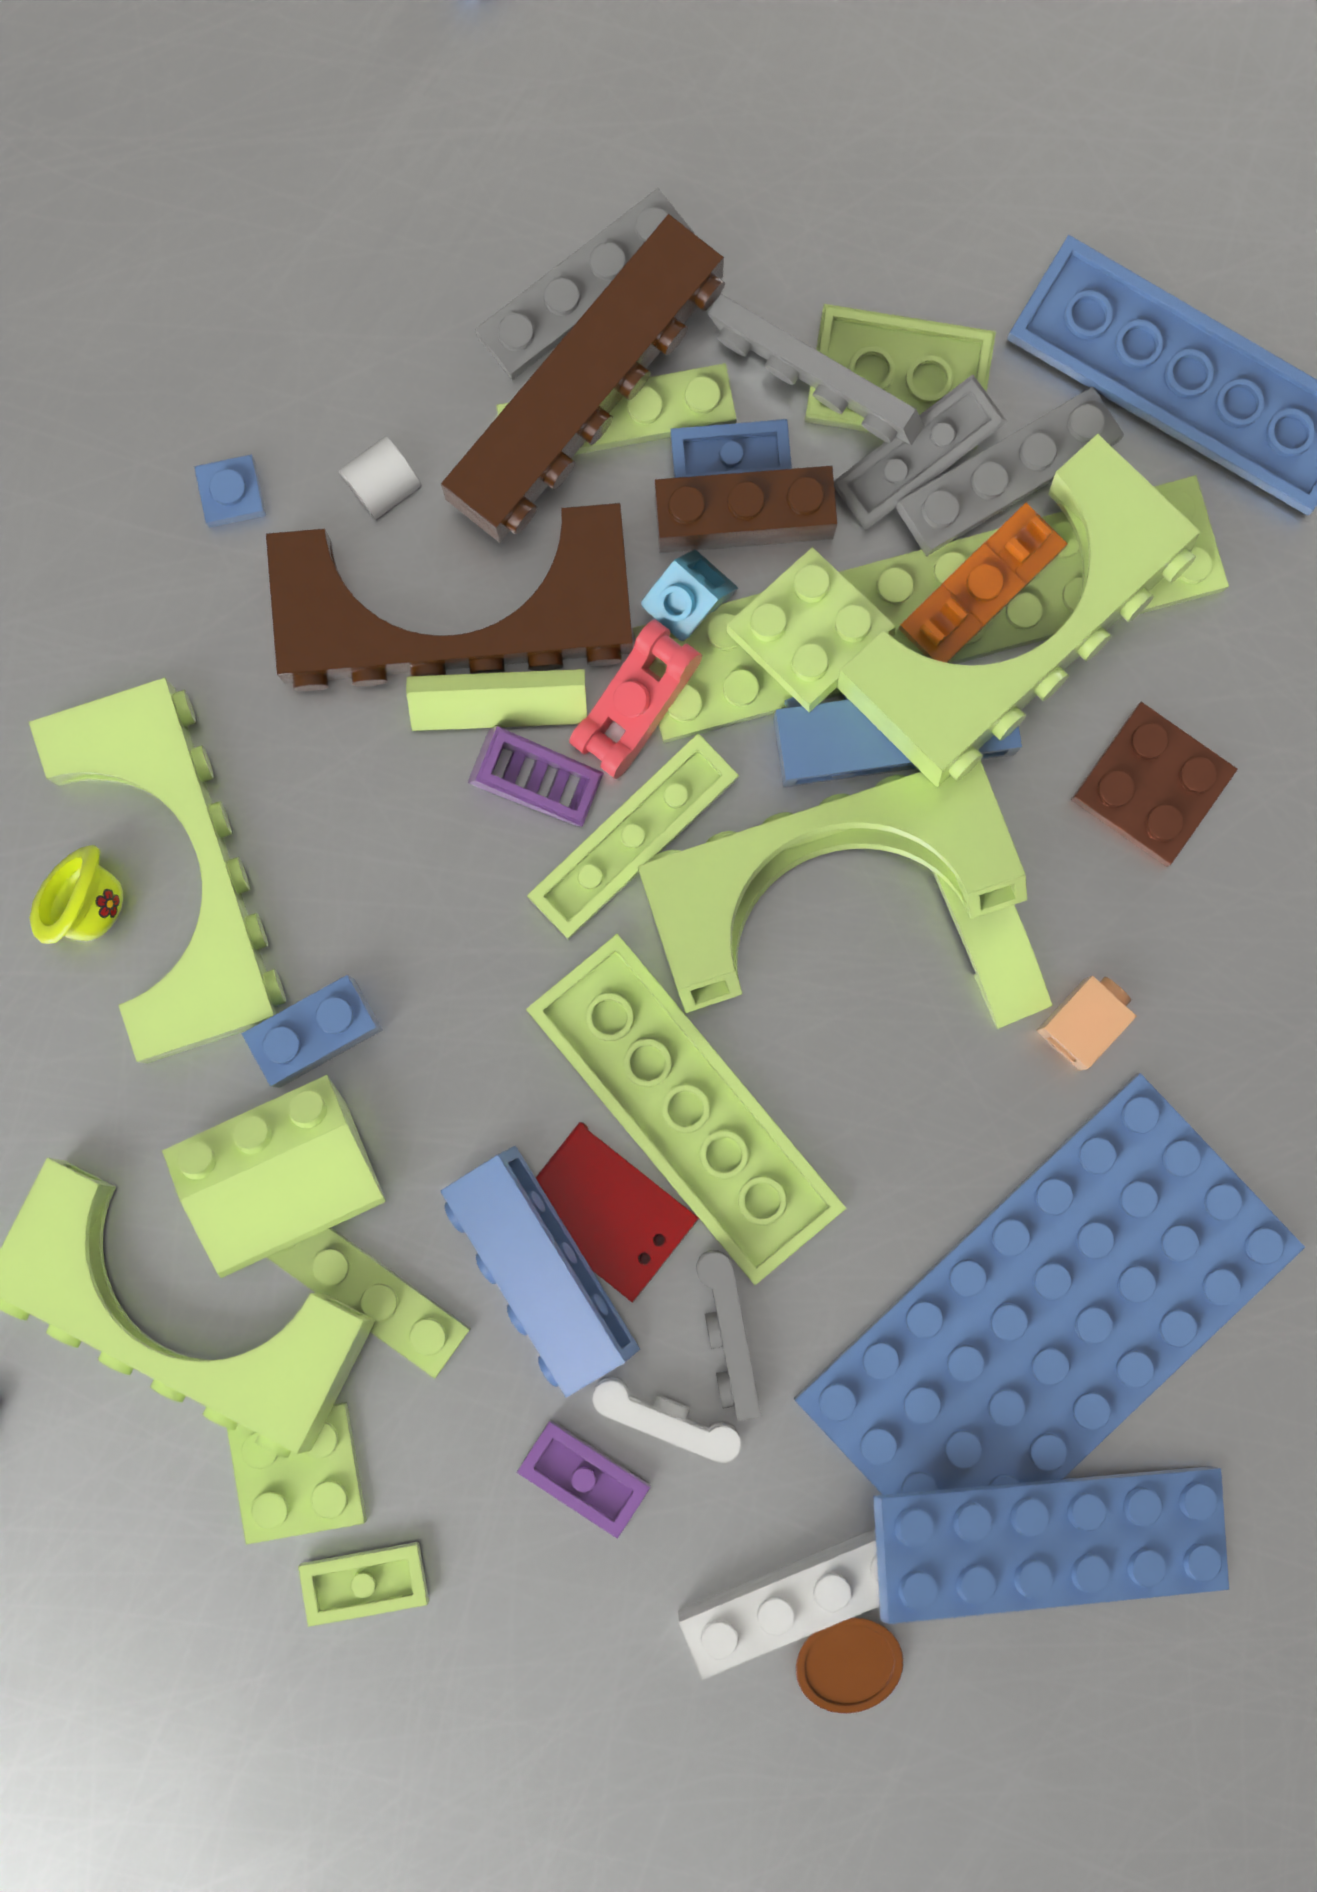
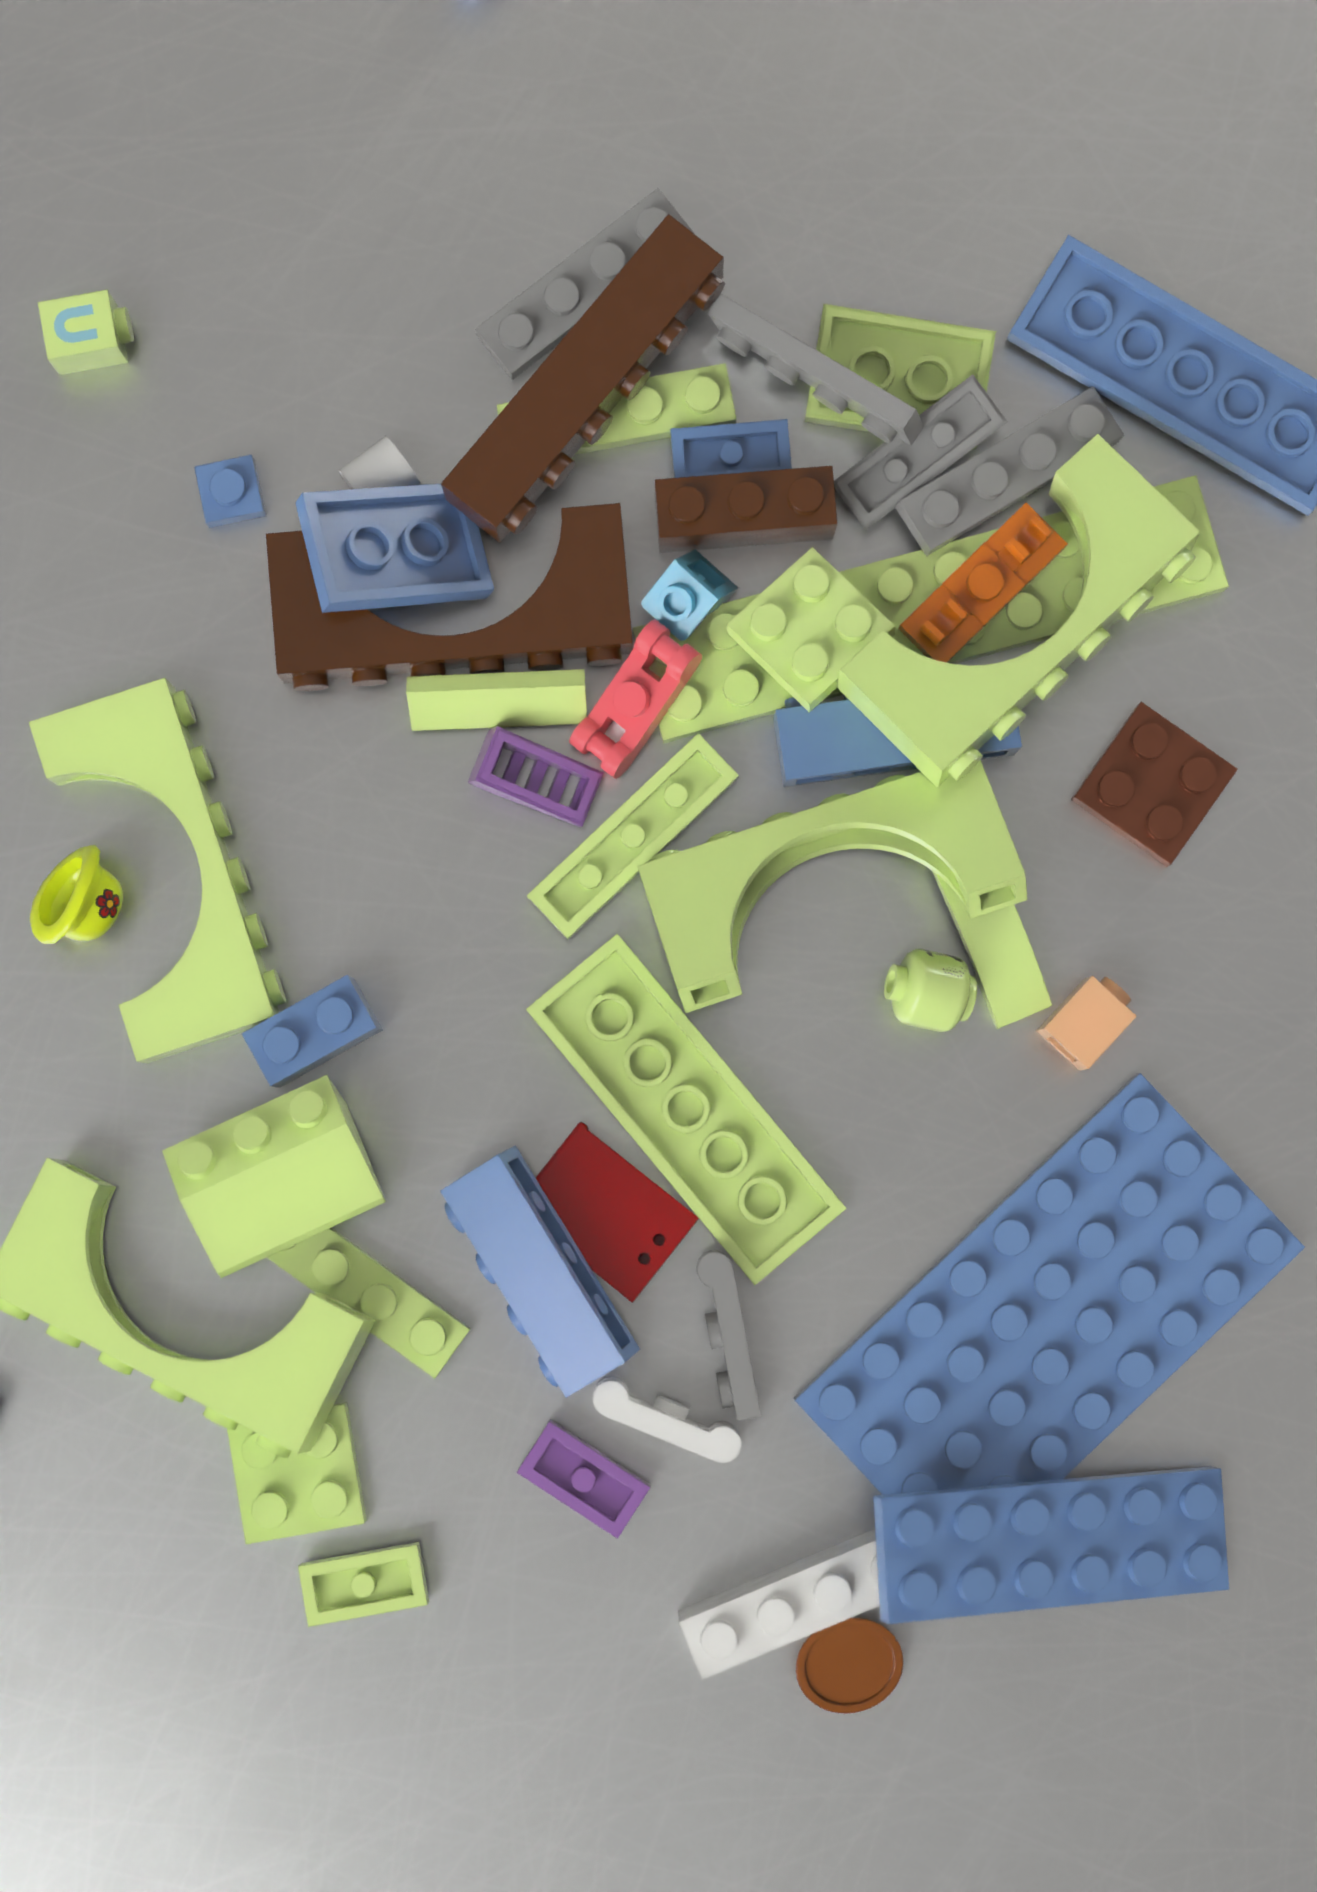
(85, 332): none -> yellowish green brick
(391, 548): none -> medium blue plate
(931, 990): none -> yellowish green head

